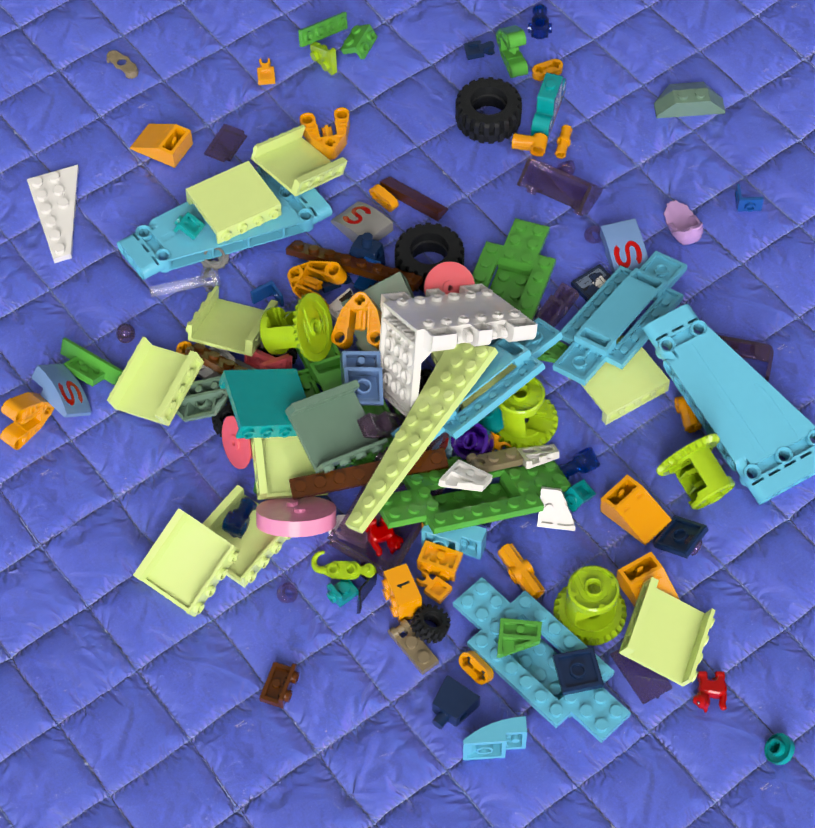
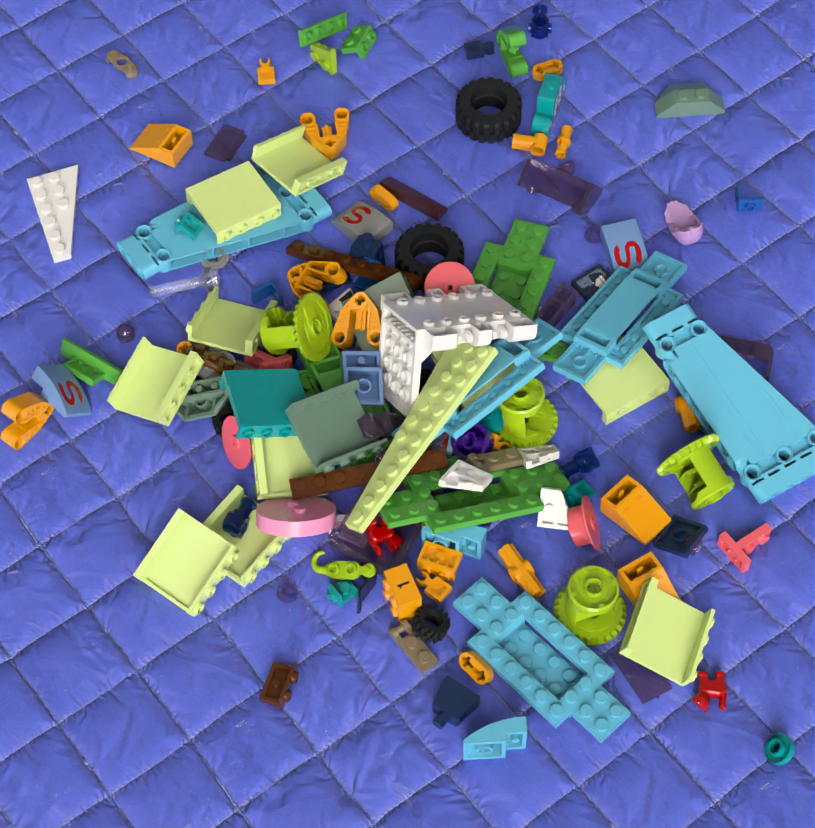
(517, 635): bright green wing -> none
(578, 671): dark blue tile -> none
(584, 524): none -> coral piece
(738, 551): none -> coral bracket

